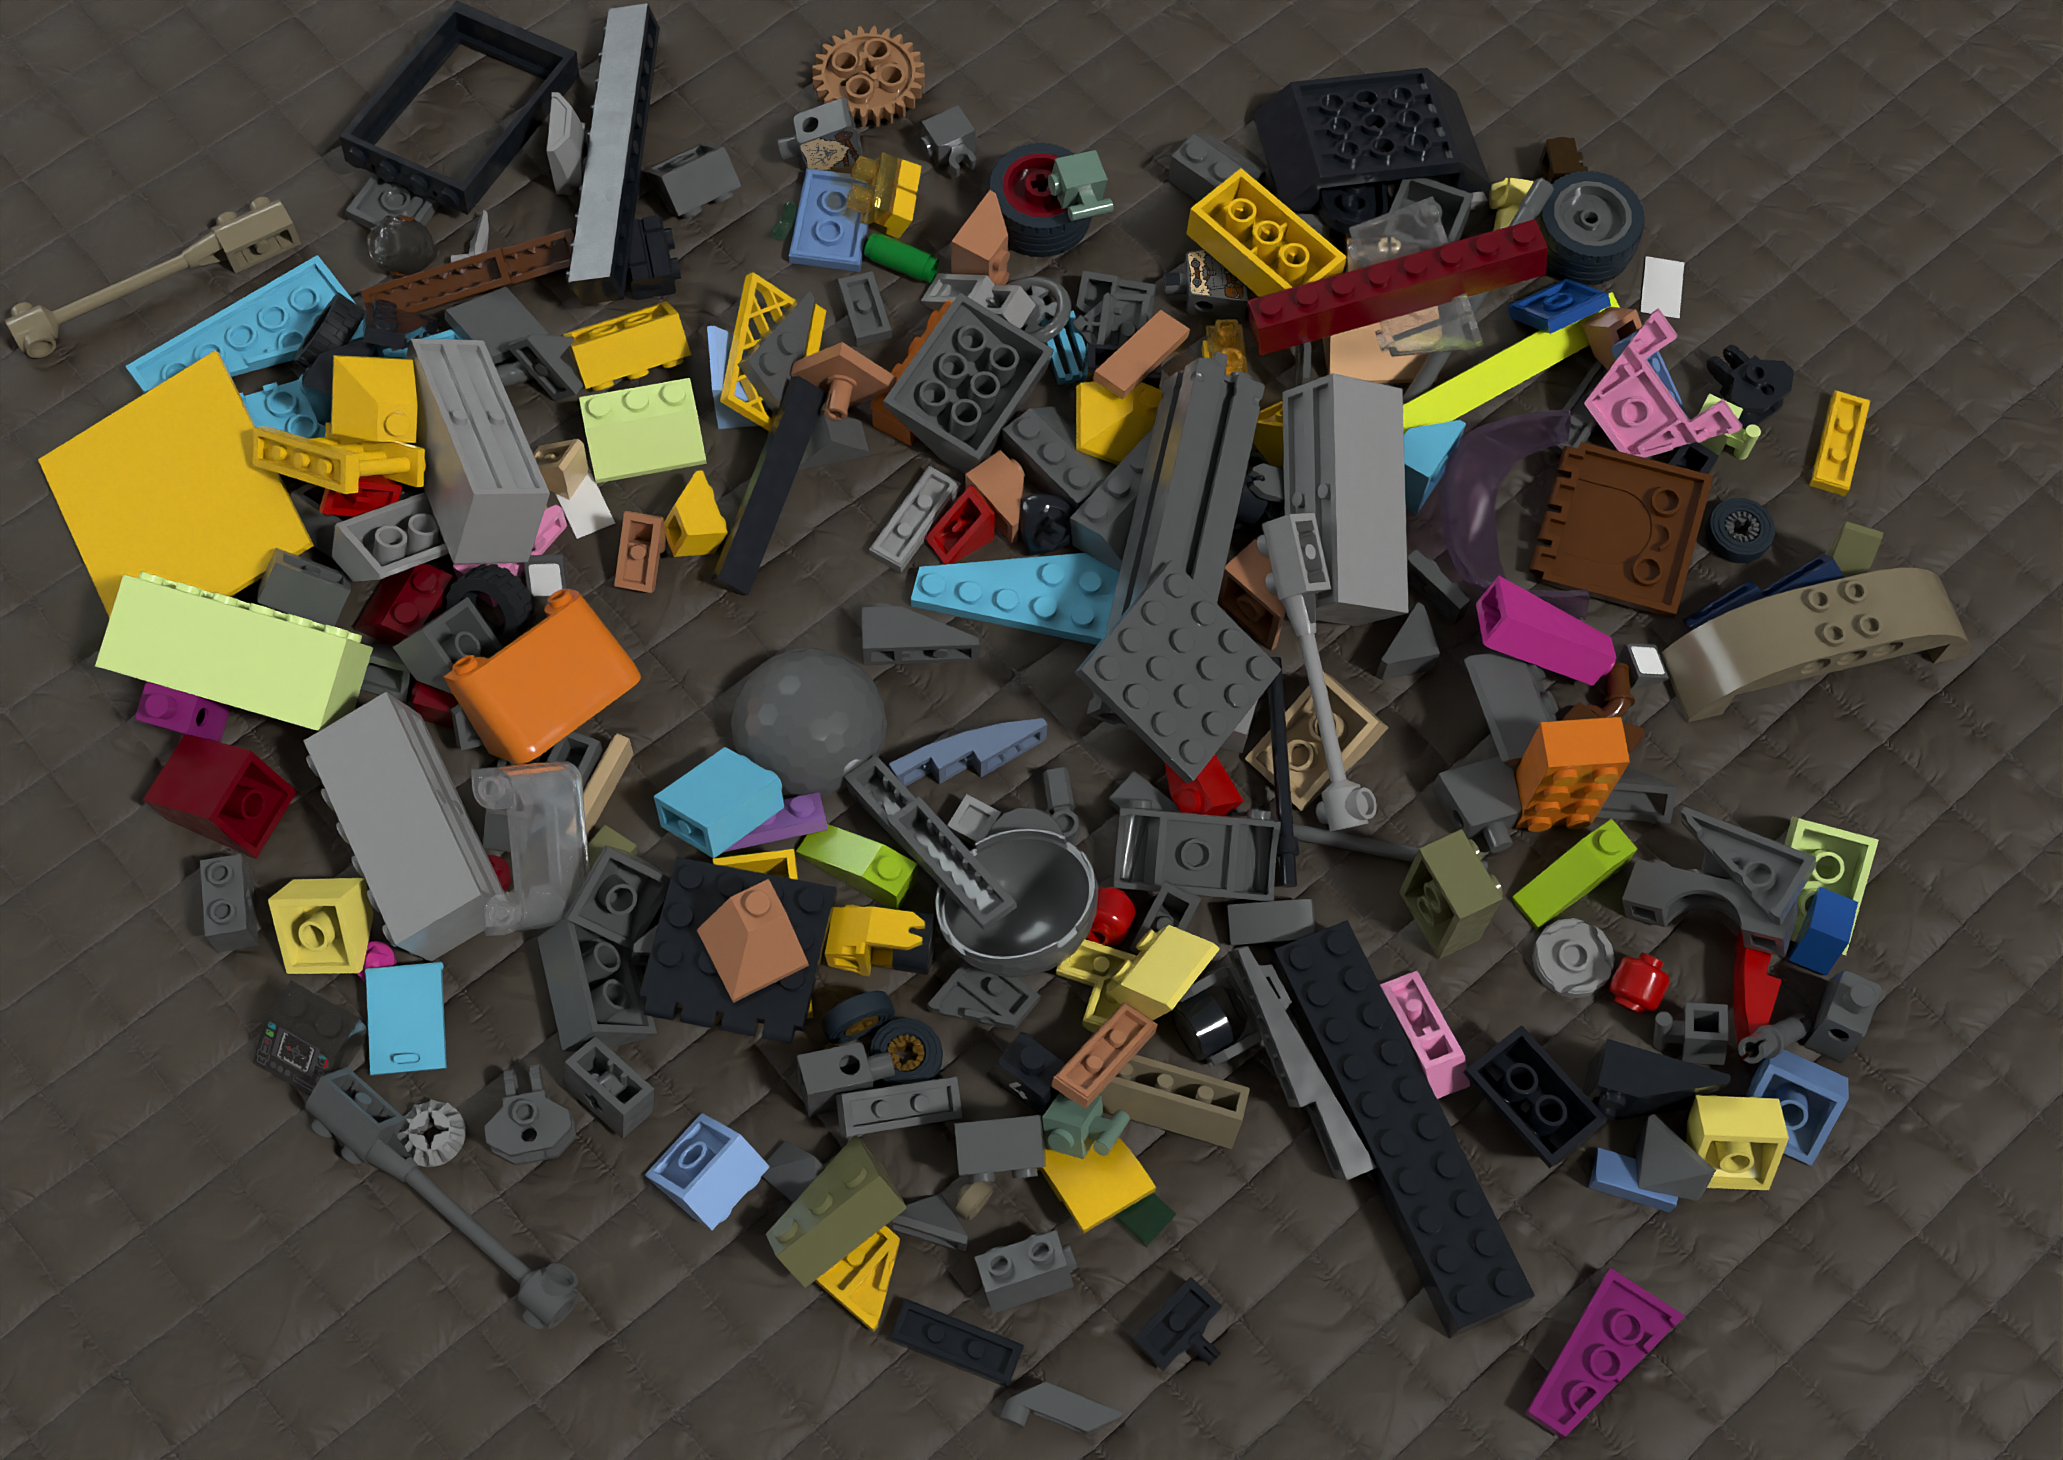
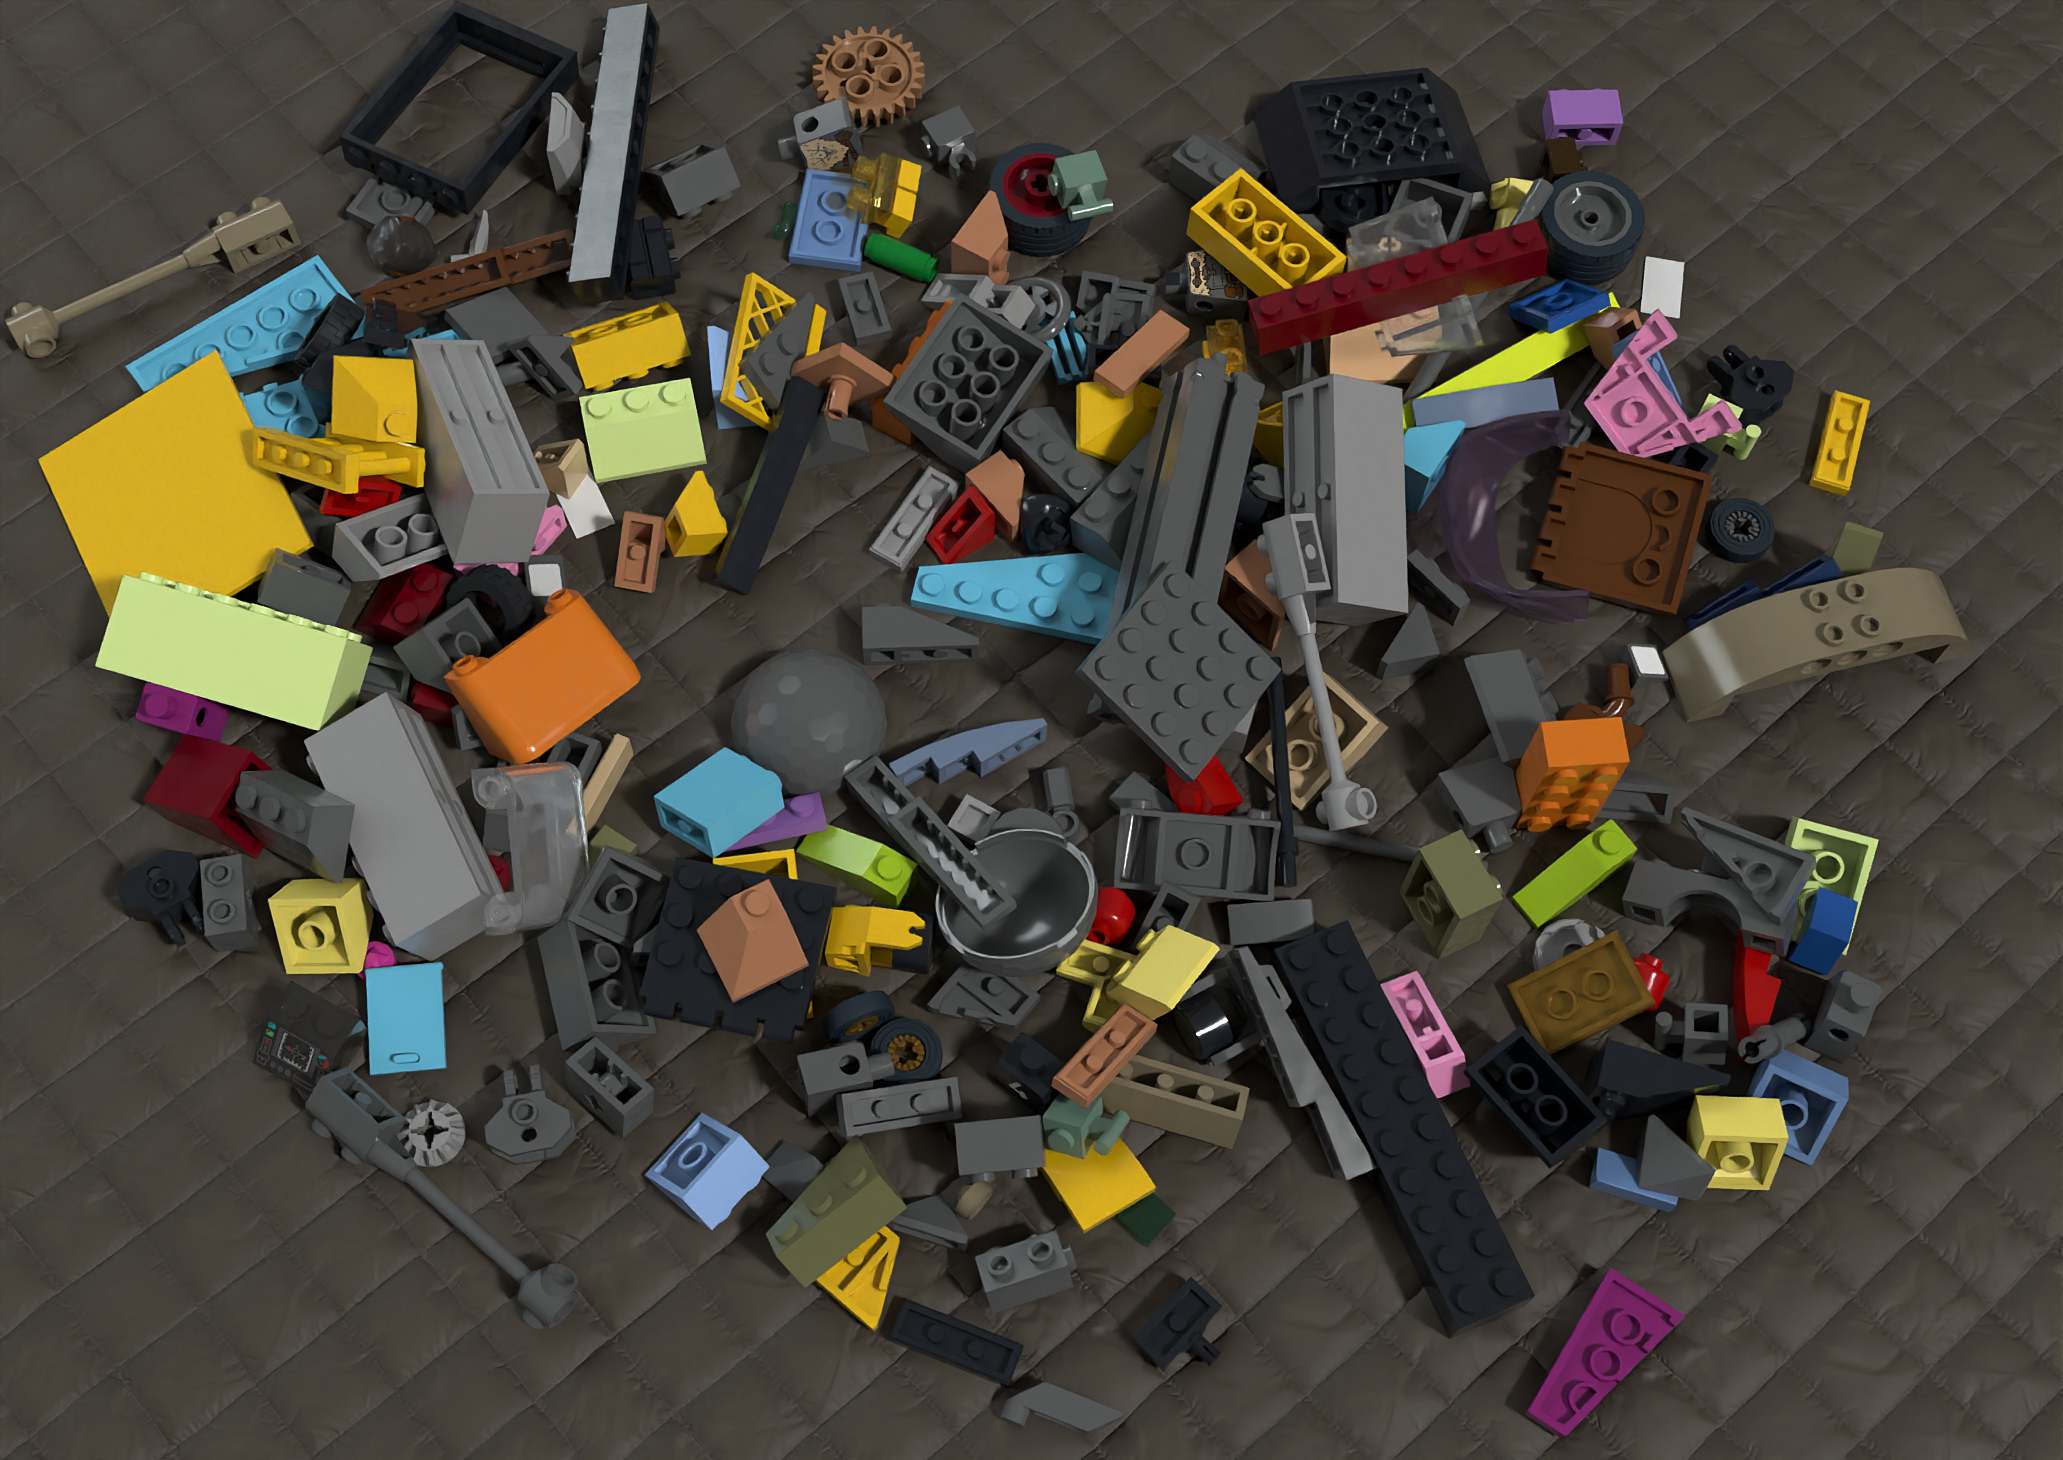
(167, 894): none -> black hinge
(297, 820): none -> dark grey slope
(1486, 404): none -> sand blue slope
(1542, 634): dark pink slope -> none
(1581, 994): none -> pearl gold tile
(1586, 115): none -> medium lavender brick

